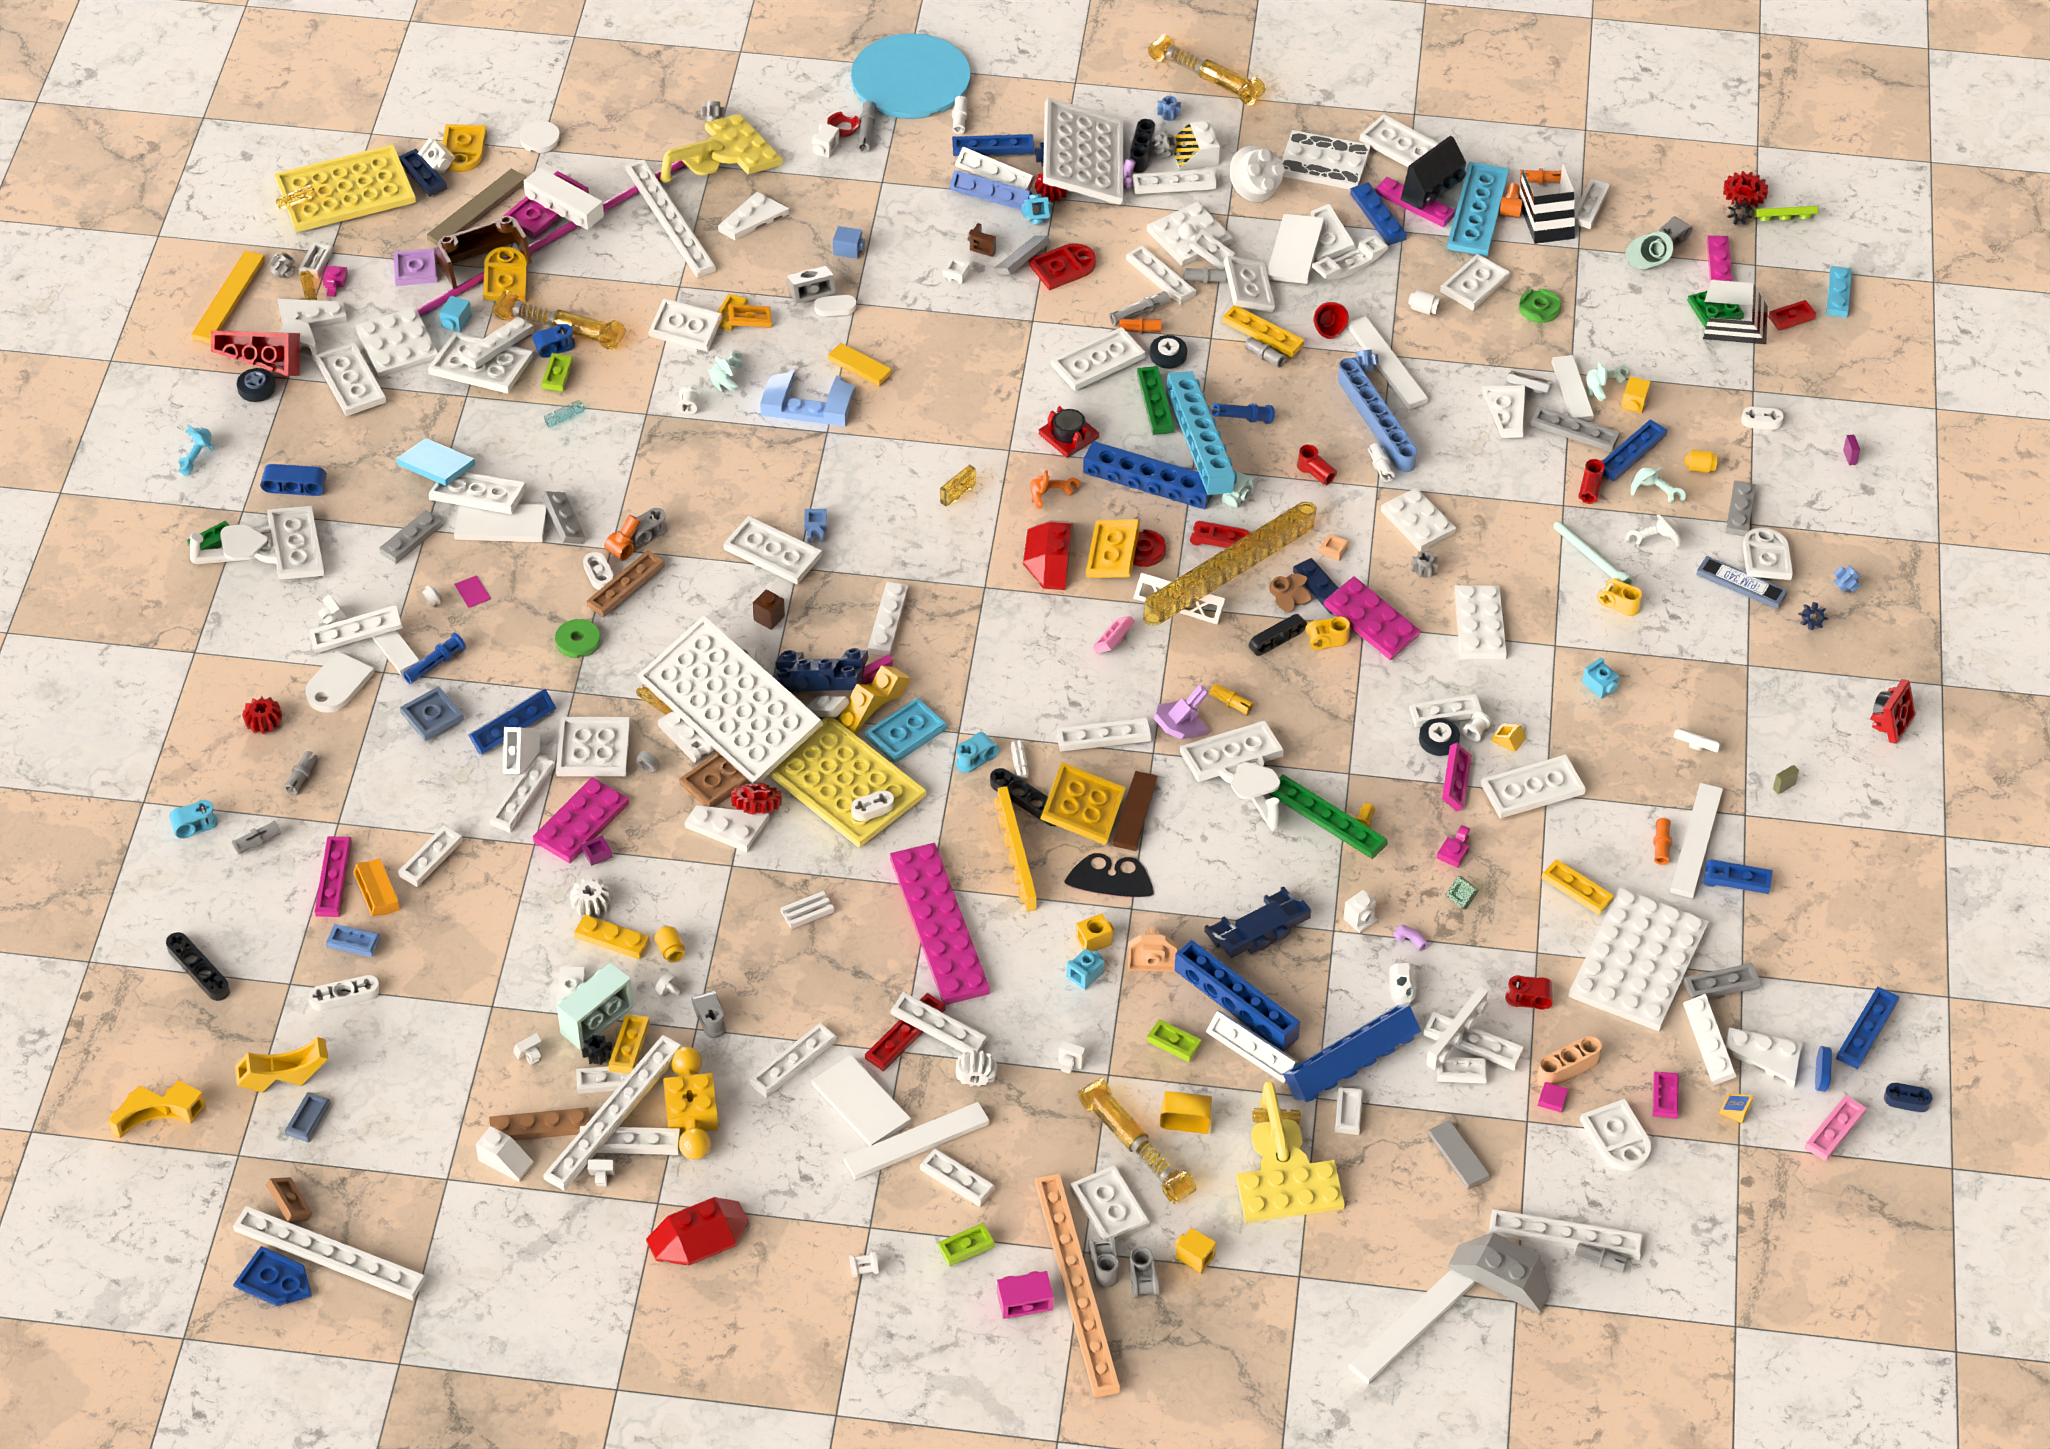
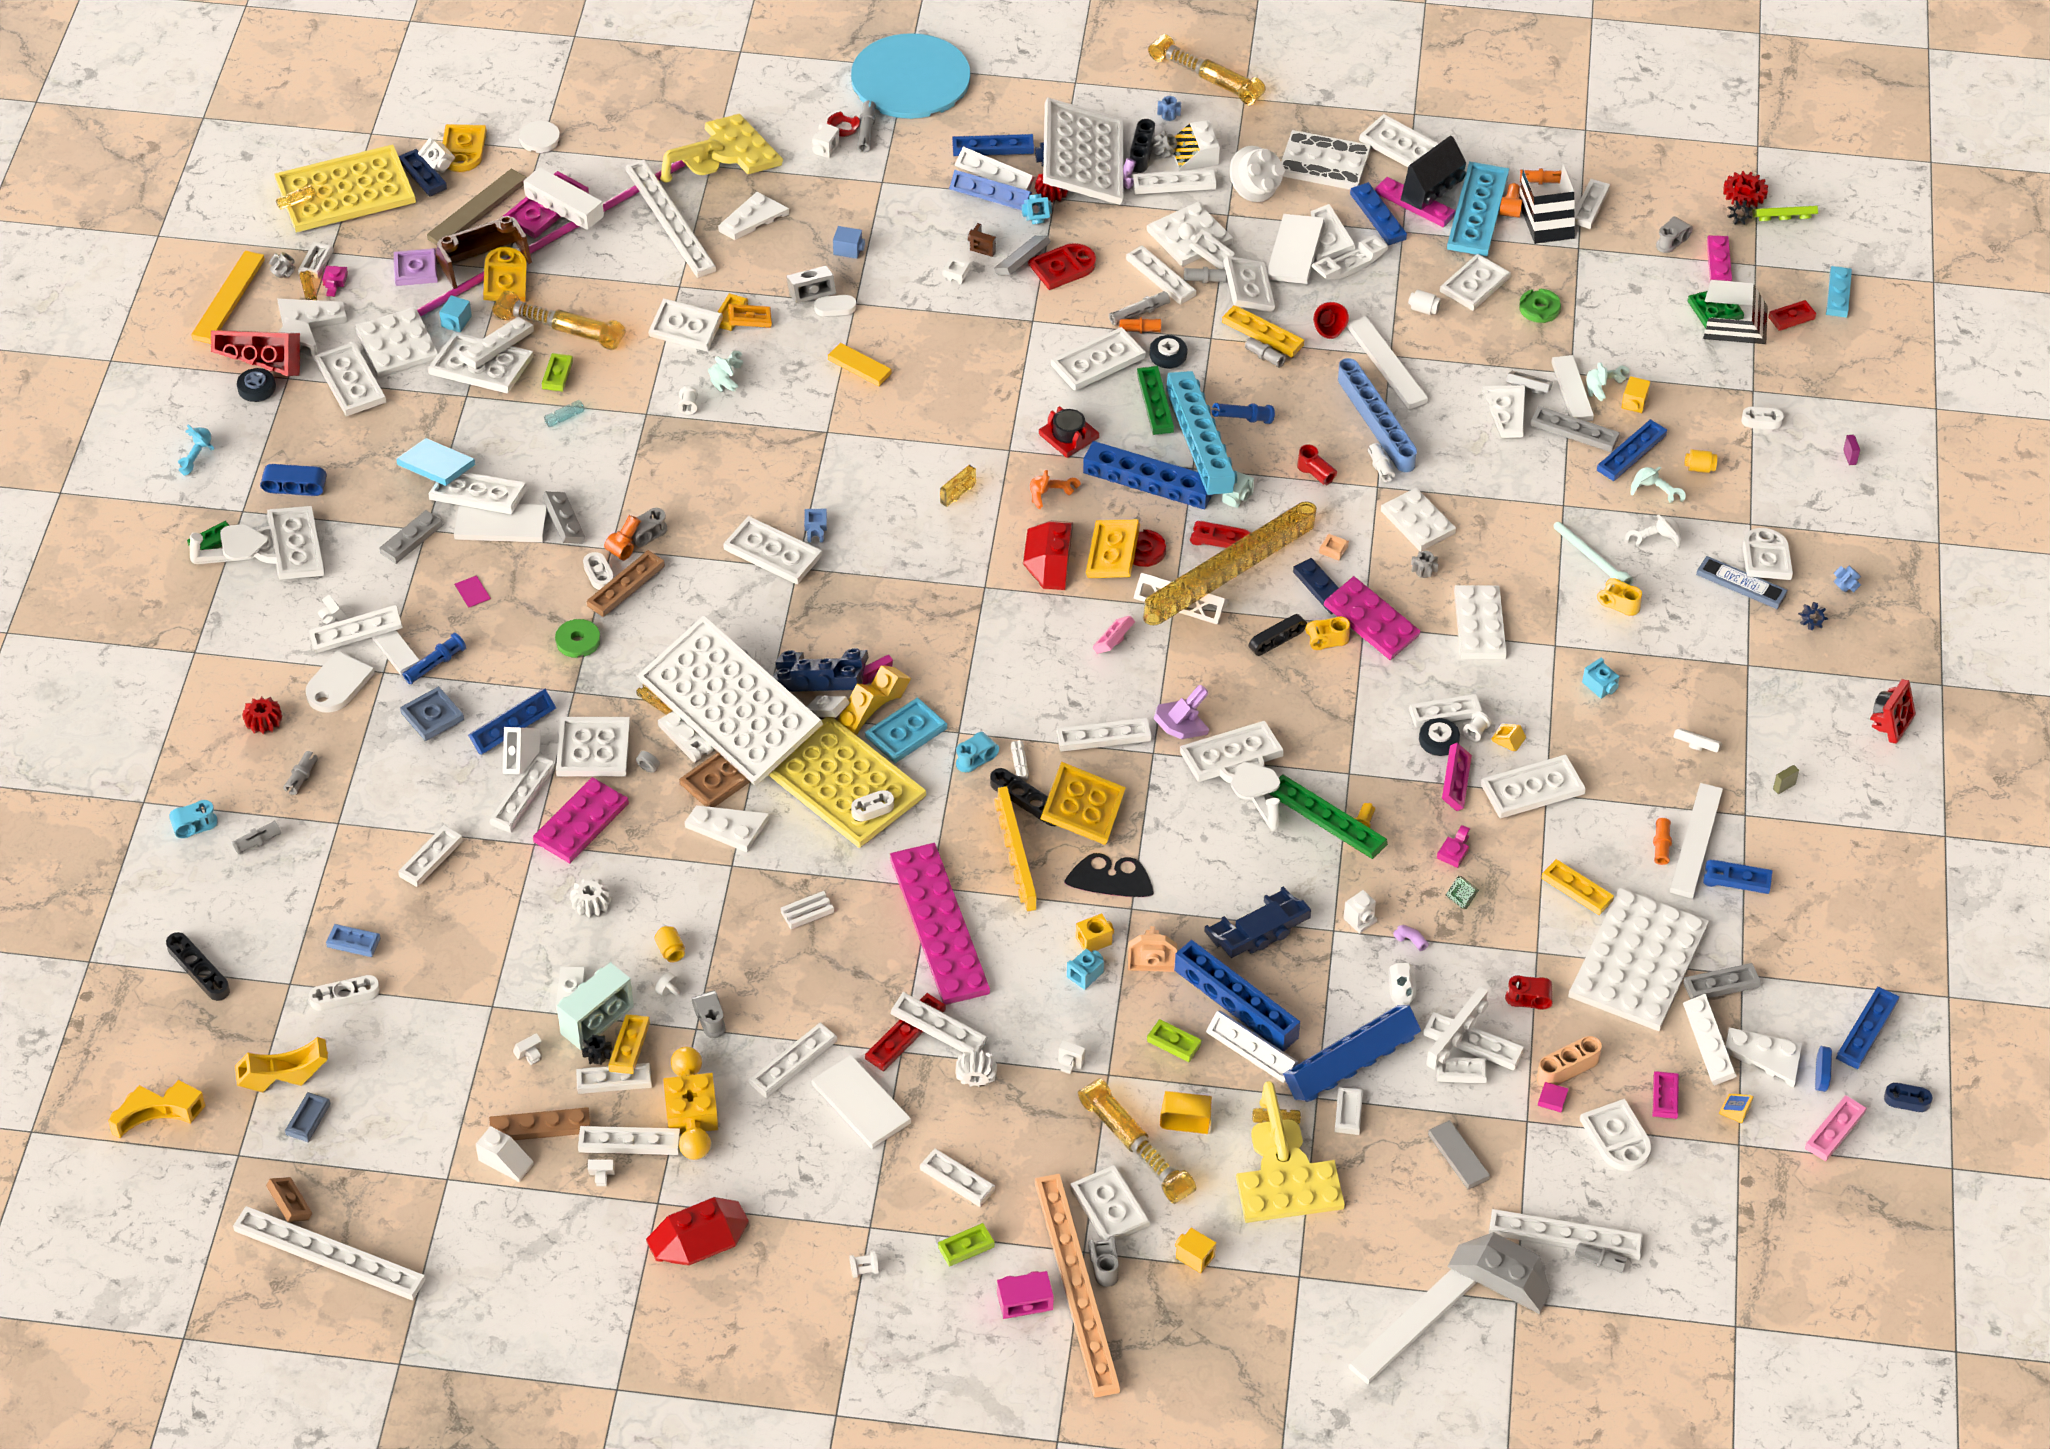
(274, 1278): blue tile -> none
(333, 876): dark pink tile -> none
(376, 887): light orange piece -> none
(432, 595): white plate -> none
(553, 341): blue piece -> none
(596, 850): magenta plate -> none
(611, 936): yellow plate -> none
(612, 1113): white tile -> none
(712, 111): light grey gear -> none
(756, 798): red gear -> none
(768, 609): reddish brown brick -> none
(778, 404): light blue wedge -> none
(888, 619): white plate -> none
(916, 1140): white tile -> none
(959, 115): white pin -> none
(1135, 810): reddish brown tile -> none
(1143, 1276): light grey piece -> none
(1231, 699): yellow axle -> none
(1293, 591): medium nougat plate -> none
(1366, 360): medium blue gear -> none
(1591, 481): red piece -> none
(1649, 250): piece -> none
(1740, 508): light grey plate -> none

